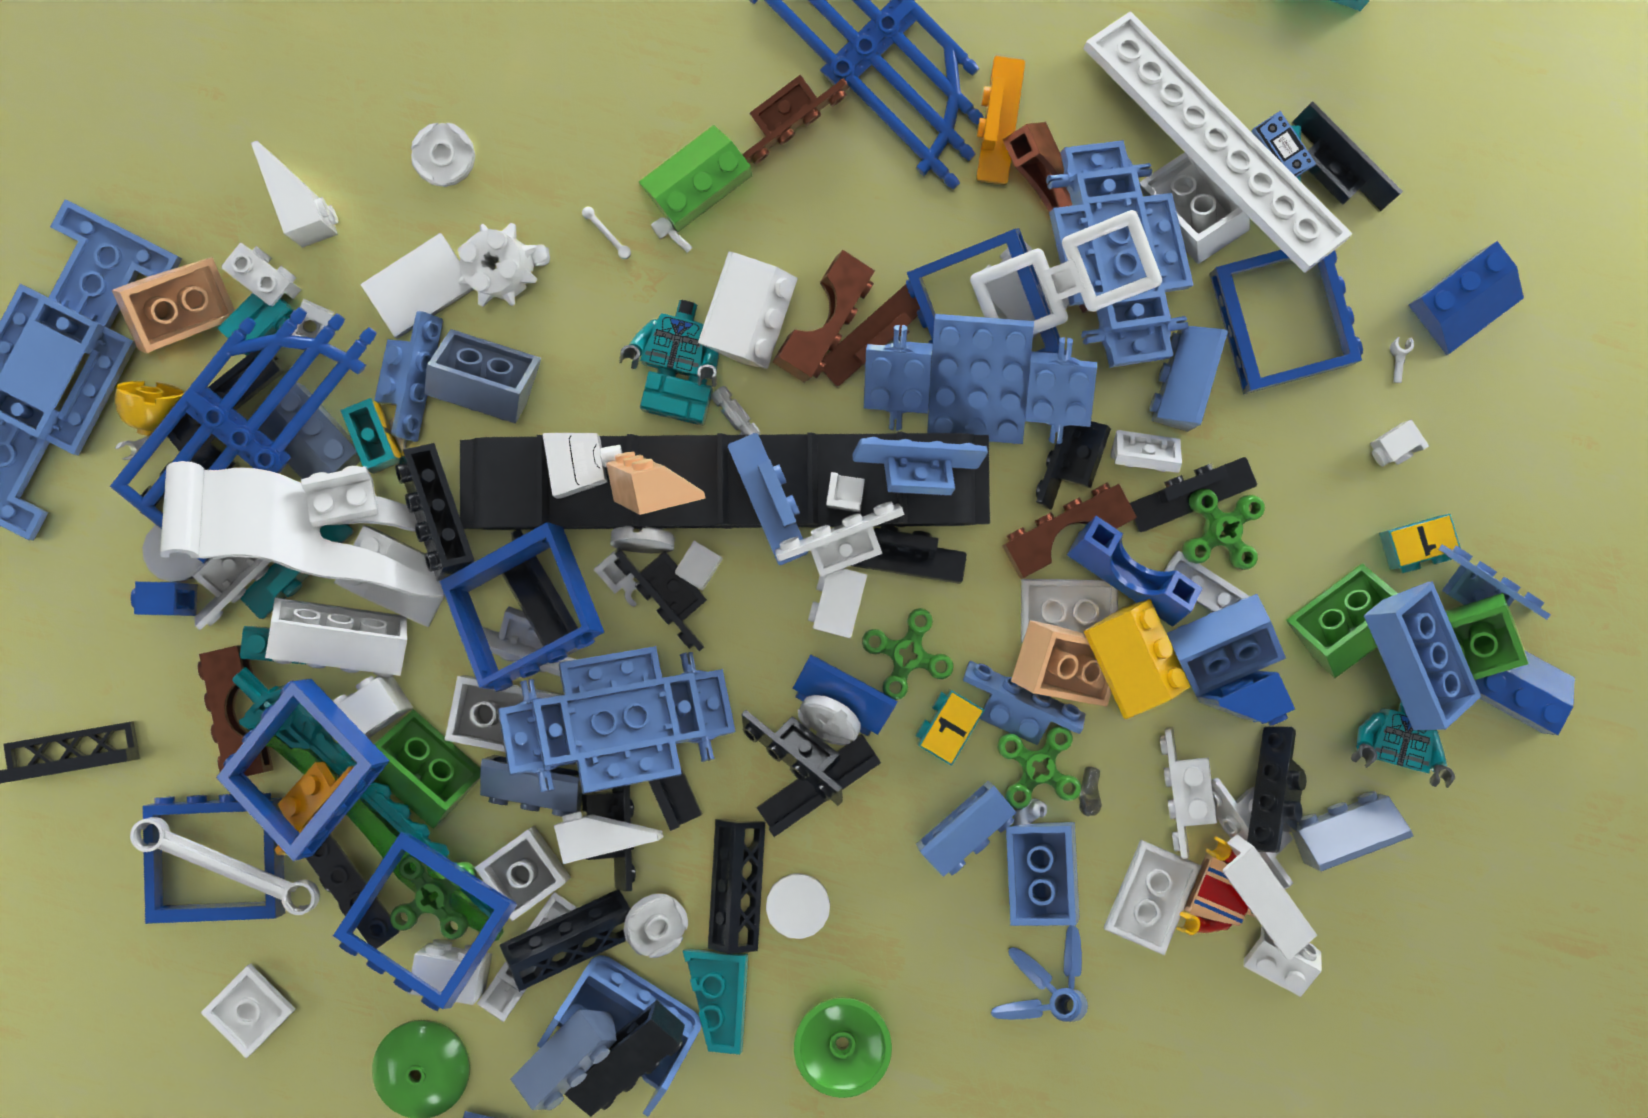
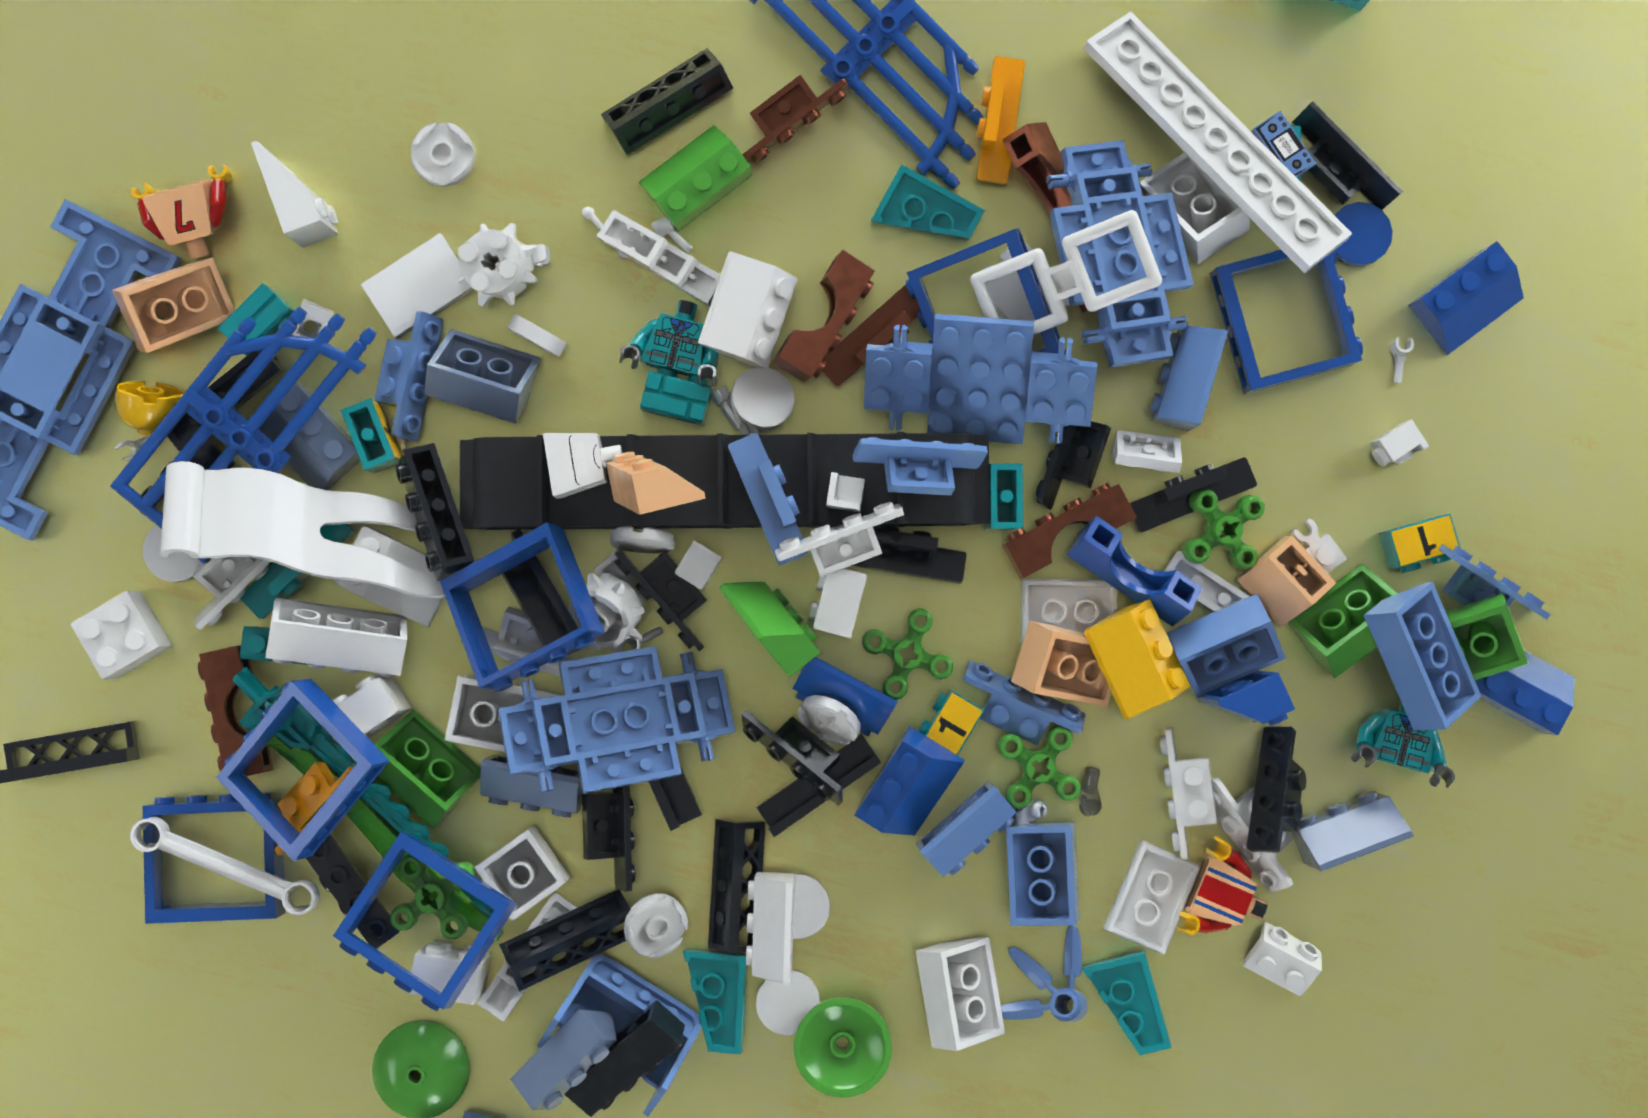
(121, 635): none -> white brick
(164, 598): blue brick -> none
(185, 211): none -> light nougat torso
(248, 1010): white plate -> none
(258, 276): white bracket -> none
(340, 495): white bracket -> none
(536, 335): none -> white beam
(598, 835): white slope -> none
(617, 608): none -> white brick
(635, 643): none -> white hand
(659, 257): none -> white slope
(669, 103): none -> black fence
(762, 398): none -> white tile
(771, 926): none -> white slope
(773, 623): none -> bright green slope
(785, 1005): none -> white tile
(908, 785): none -> blue slope
(926, 206): none -> teal wing
(960, 993): none -> white slope
(1005, 497): none -> teal brick
(1131, 995): none -> teal wing
(1267, 899): white panel -> none
(1286, 580): none -> light nougat slope
(1321, 548): none -> white plate
(1369, 237): none -> blue tile

